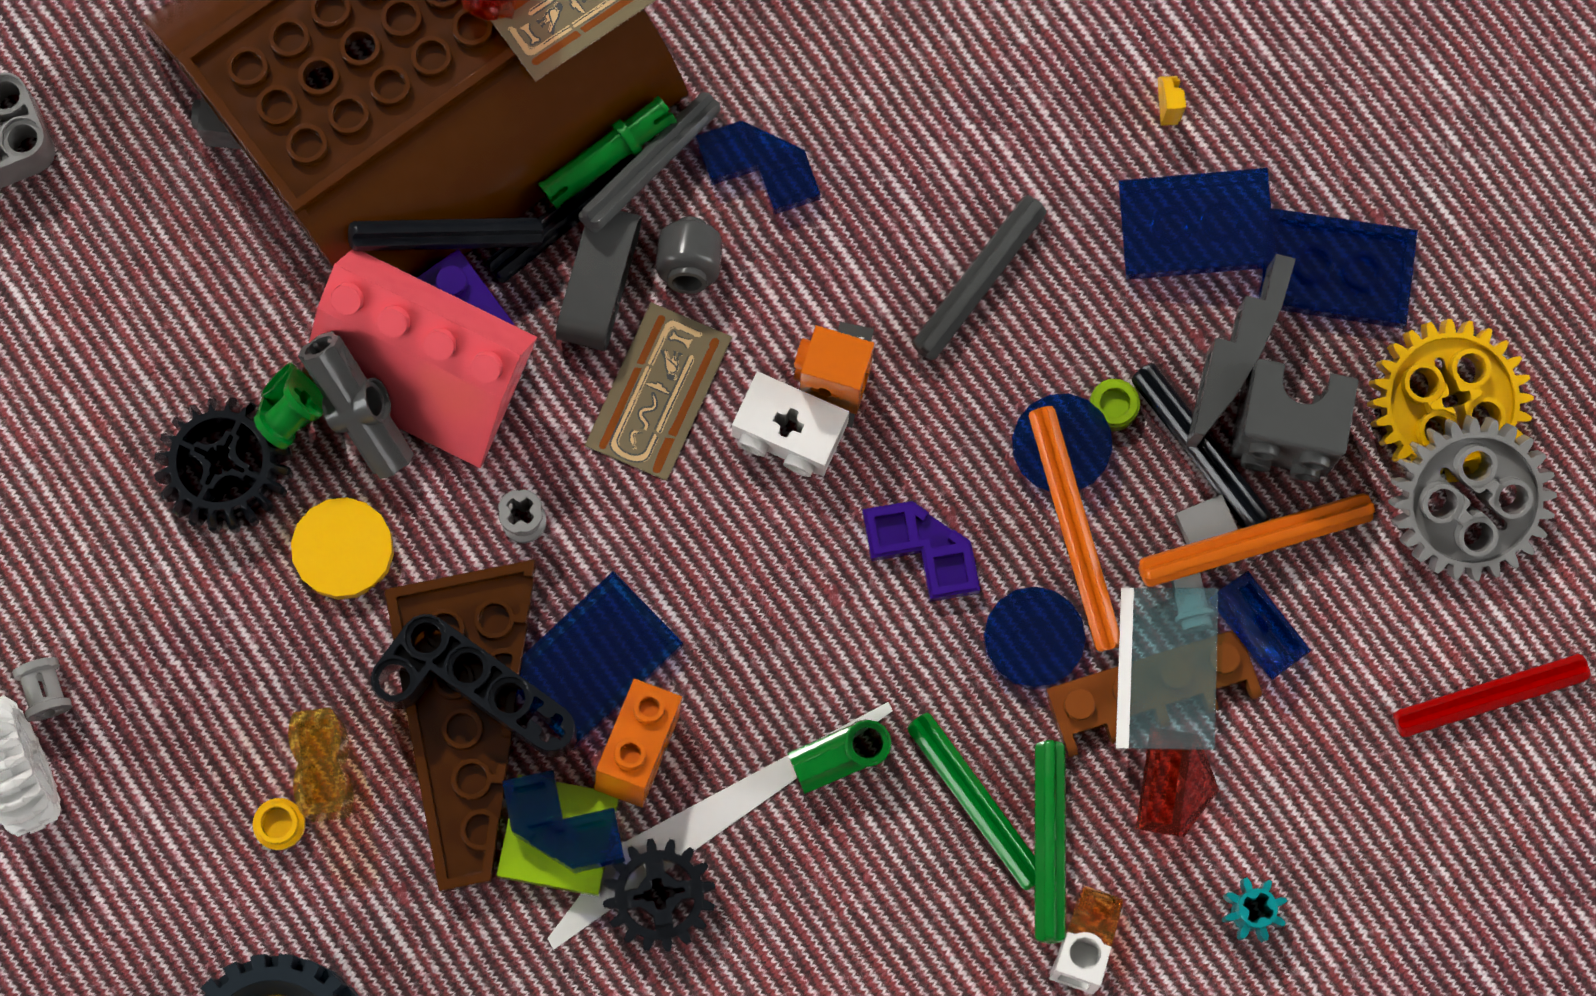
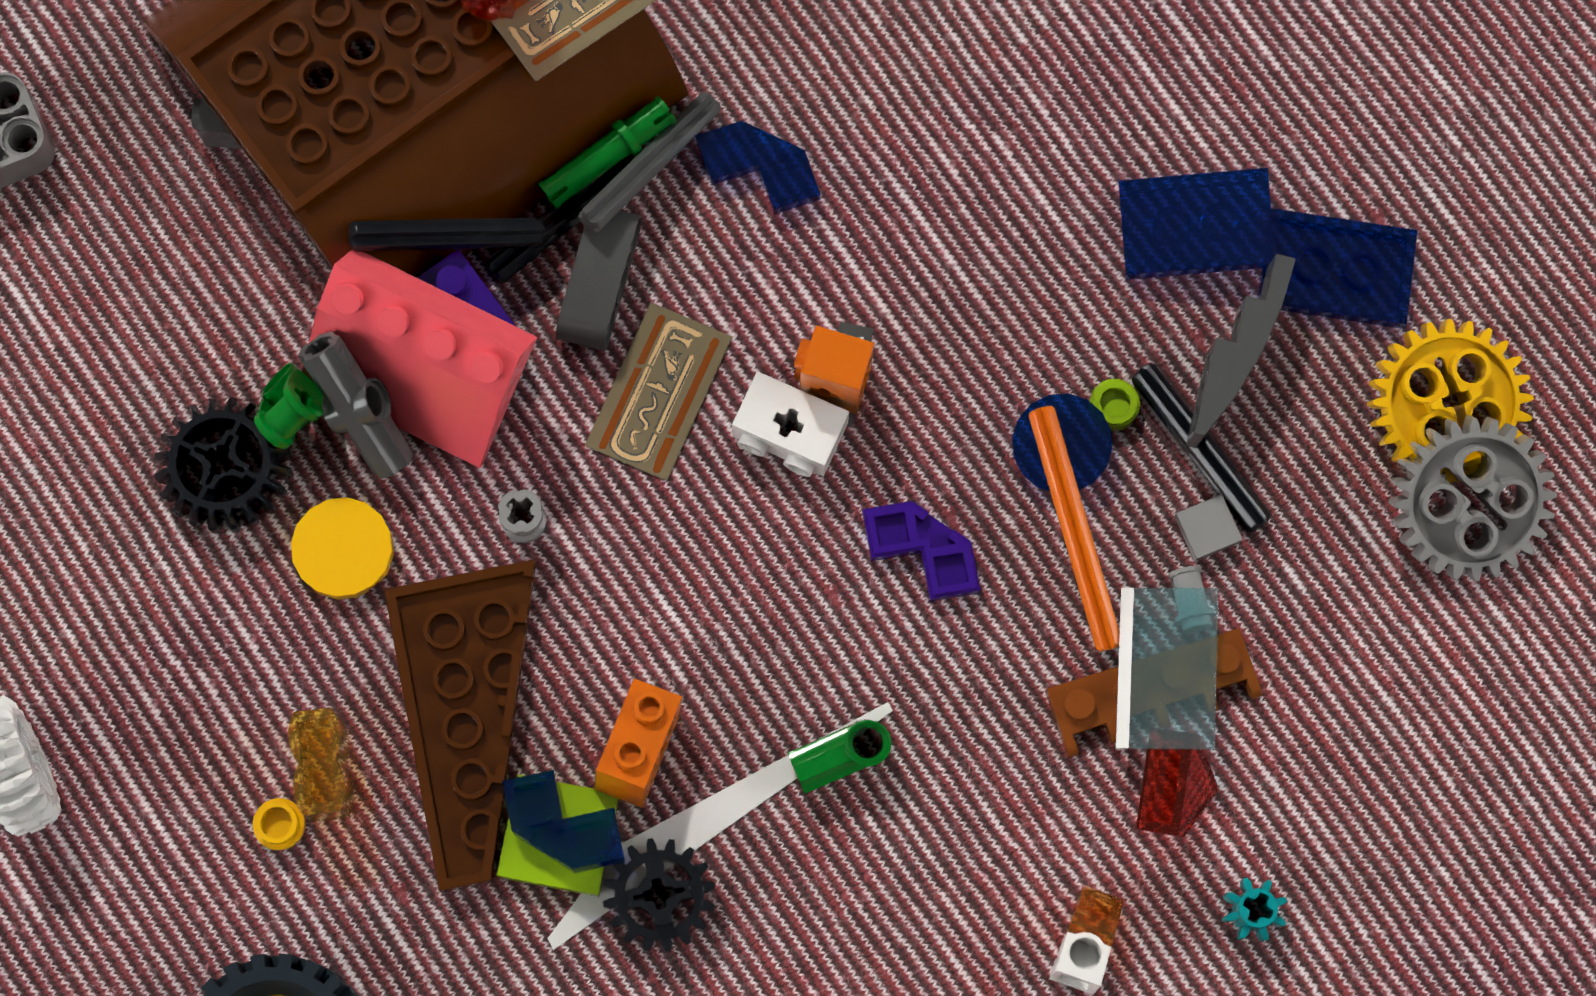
(39, 706): light grey bush -> none
(482, 693): black beam -> none
(597, 653): clear blue tile -> none
(689, 255): dark grey head -> none
(974, 799): green axle -> none
(979, 277): dark grey axle -> none
(1034, 637): clear blue tile -> none
(1050, 842): green axle -> none
(1171, 100): yellow tile -> none
(1256, 539): orange axle -> none
(1257, 626): clear blue tile -> none
(1289, 434): dark grey piece -> none
(1491, 695): red axle -> none

